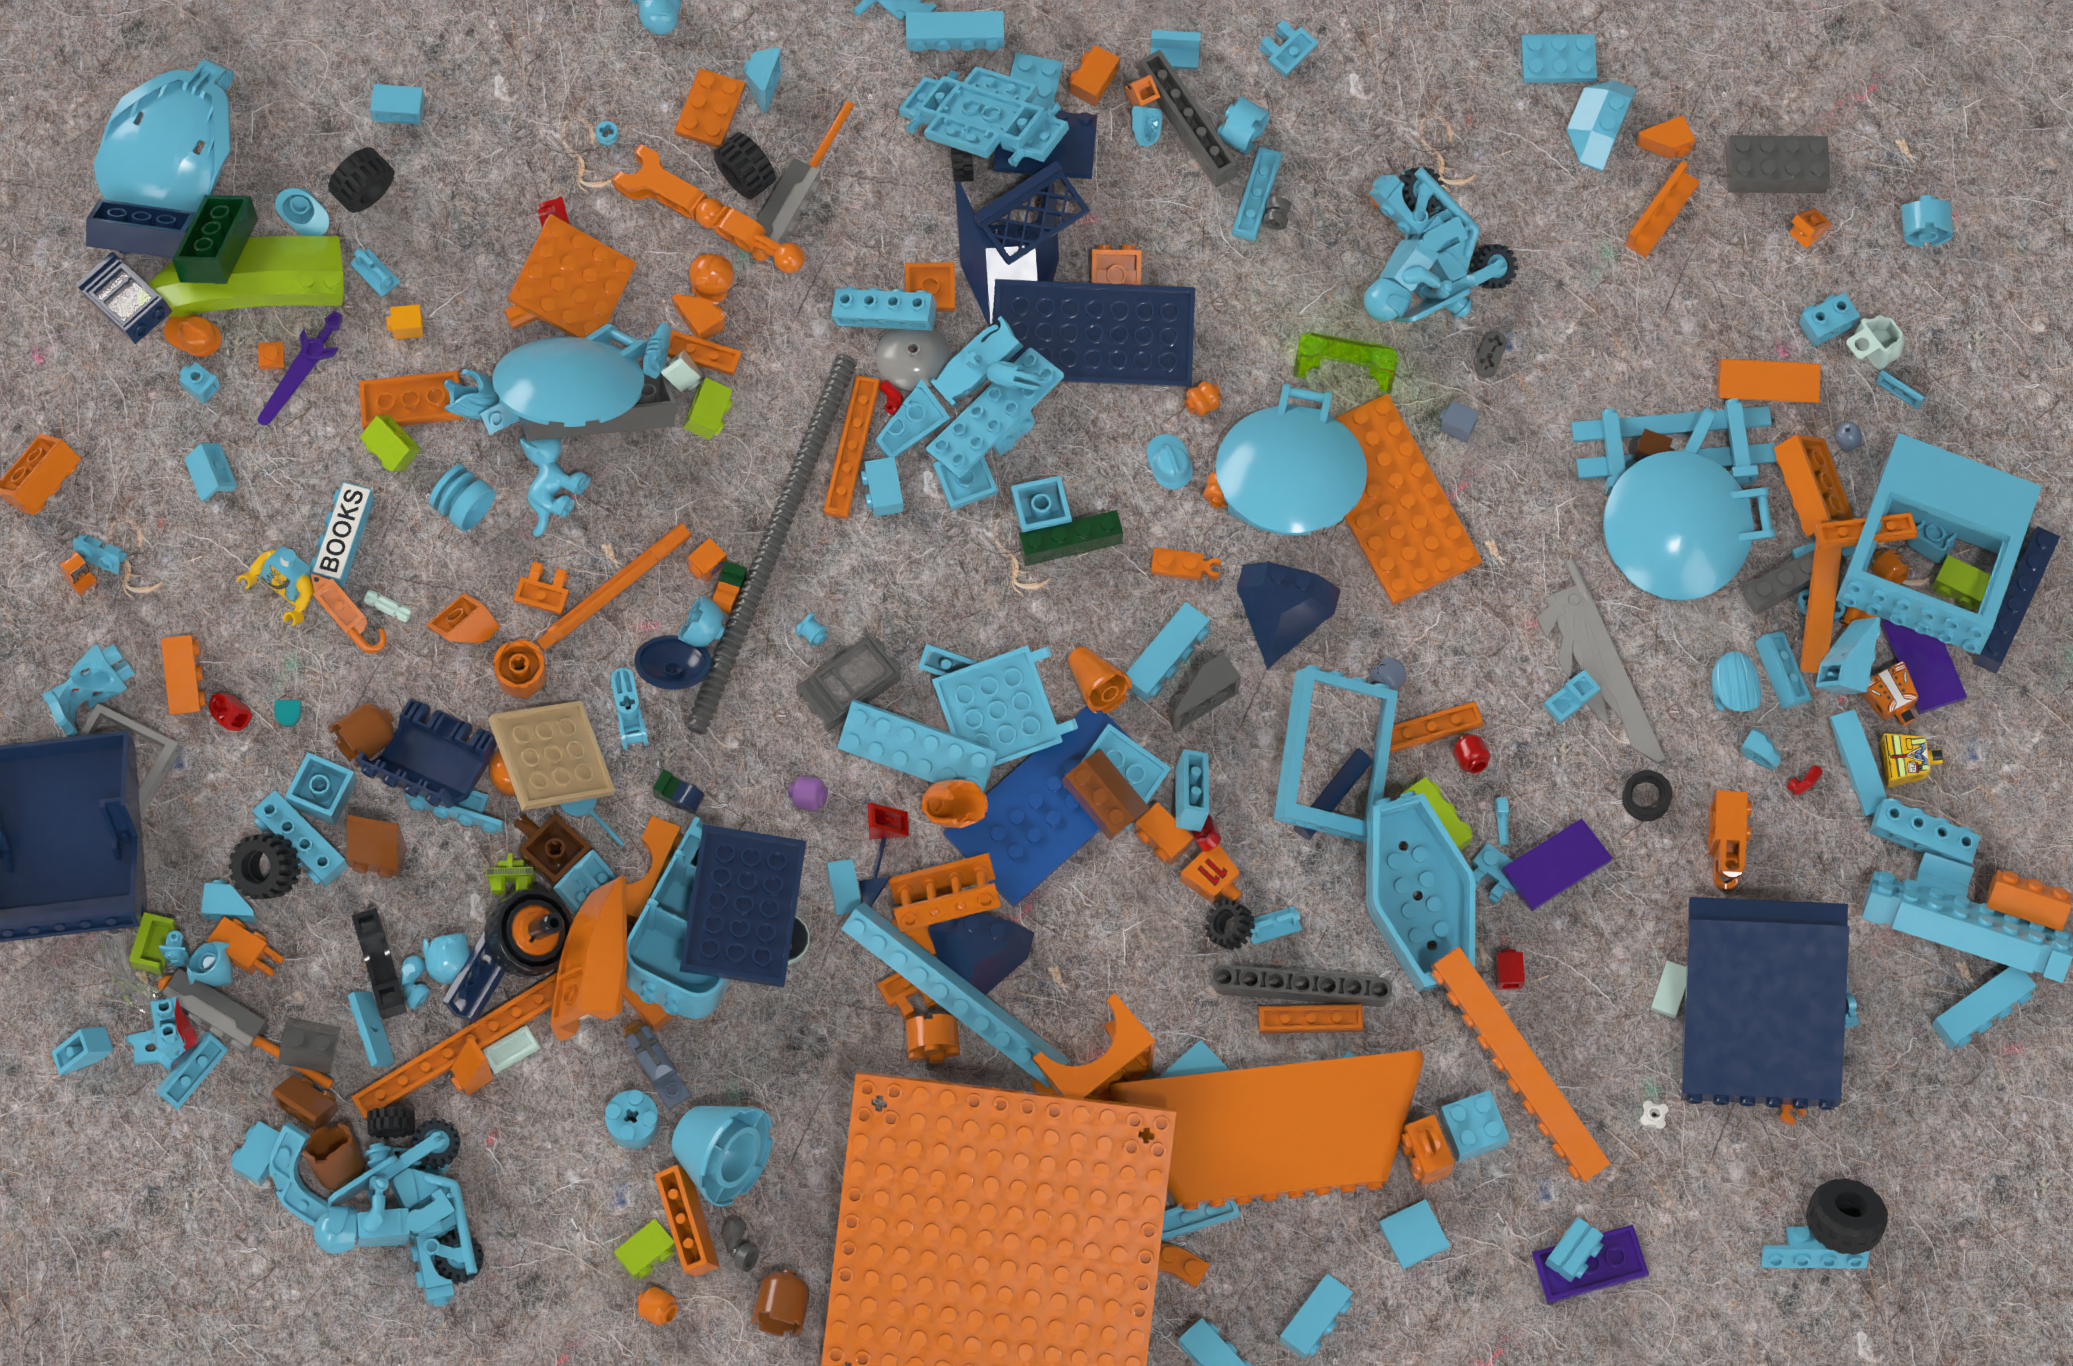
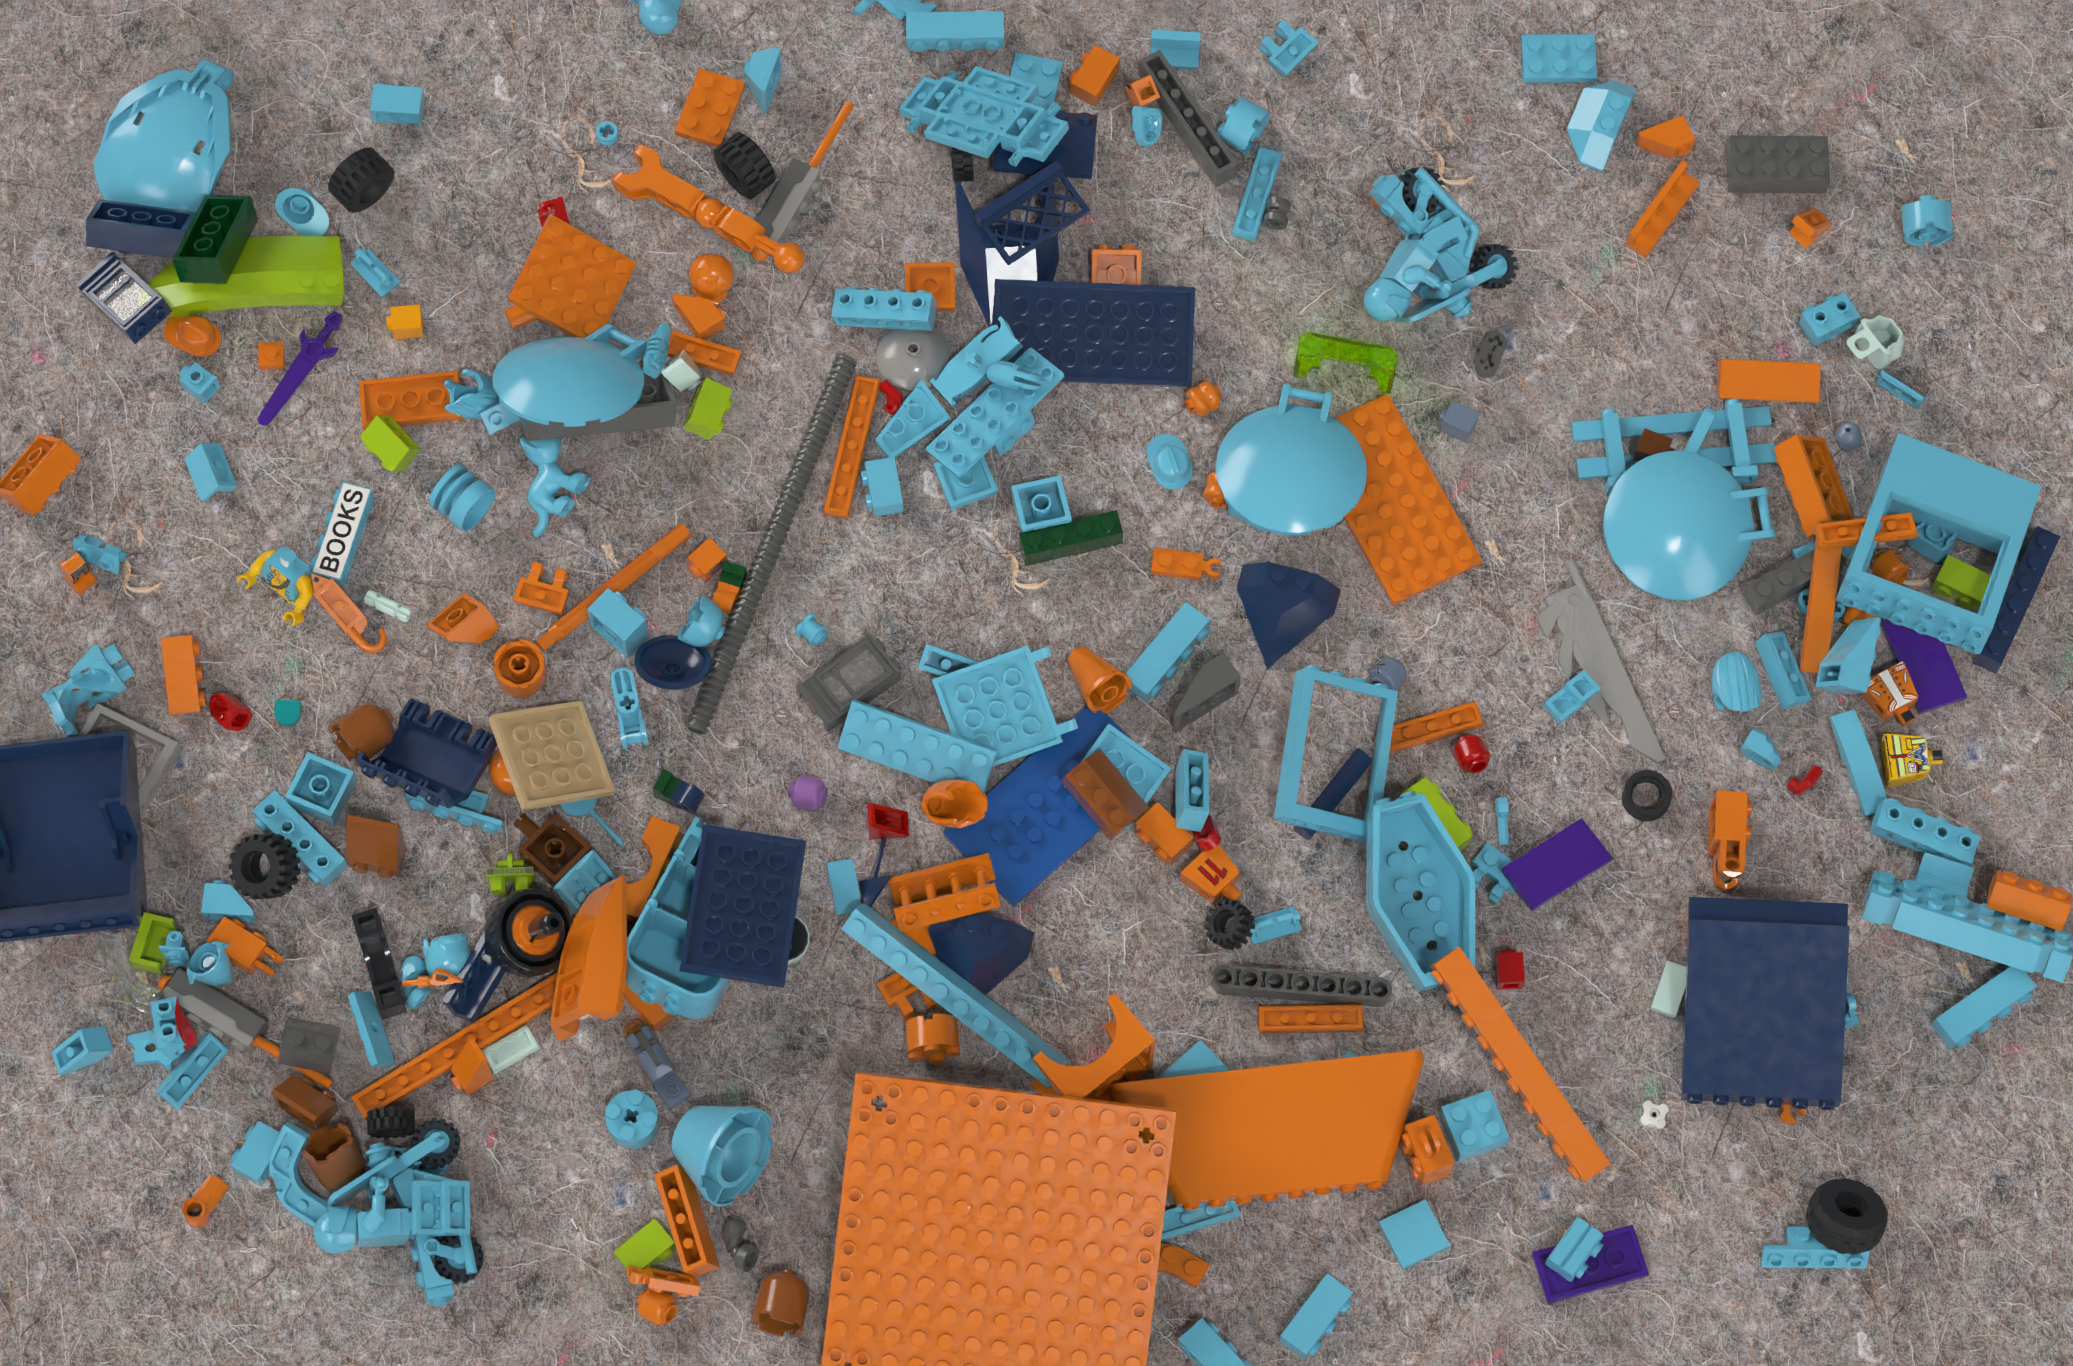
(205, 1199): none -> orange piece
(434, 980): none -> orange hand
(440, 1208): none -> medium azure slope
(618, 622): none -> medium azure brick
(662, 1280): none -> orange plate

